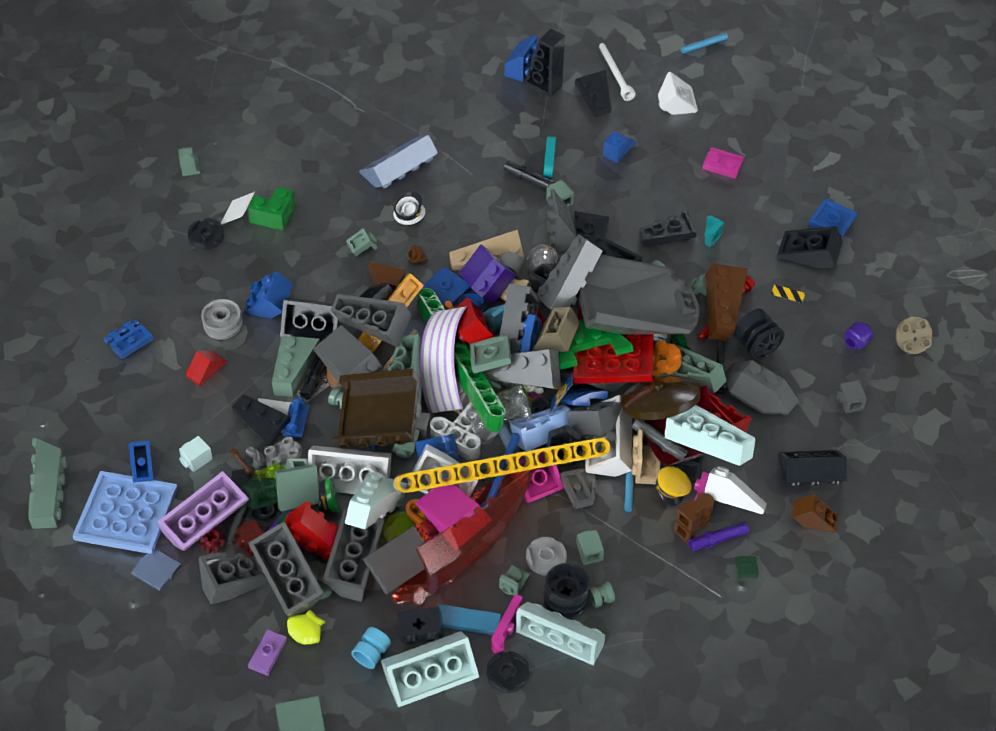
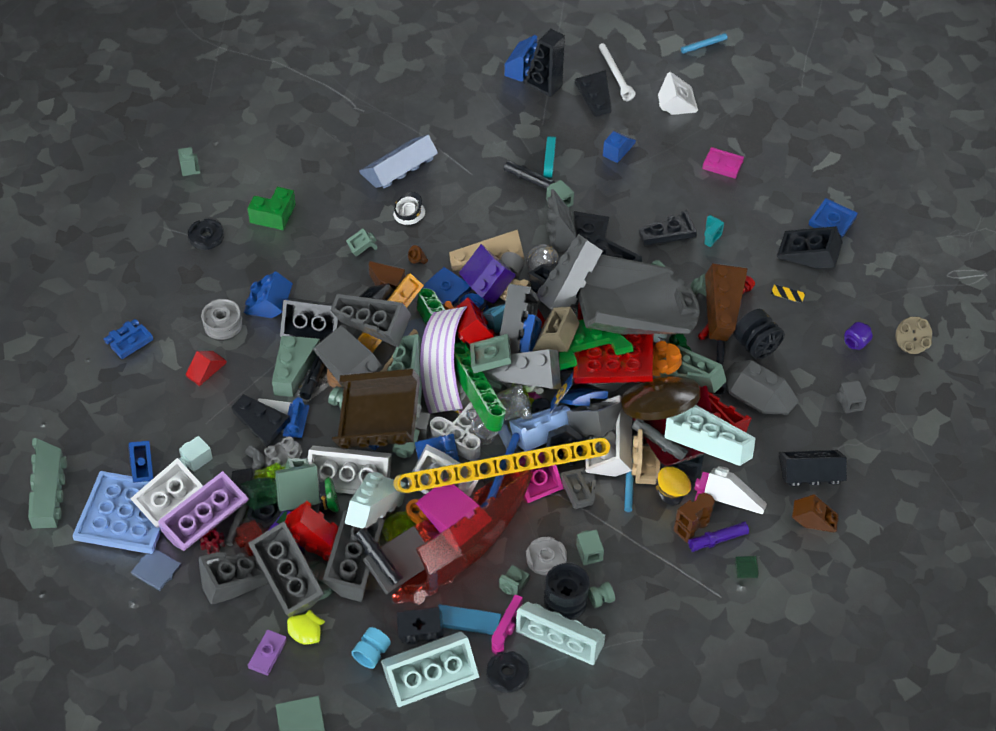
(166, 491): none -> white slope
(234, 452): reddish brown hinge -> none
(237, 208): white sticker -> none
(373, 549): none -> black pin

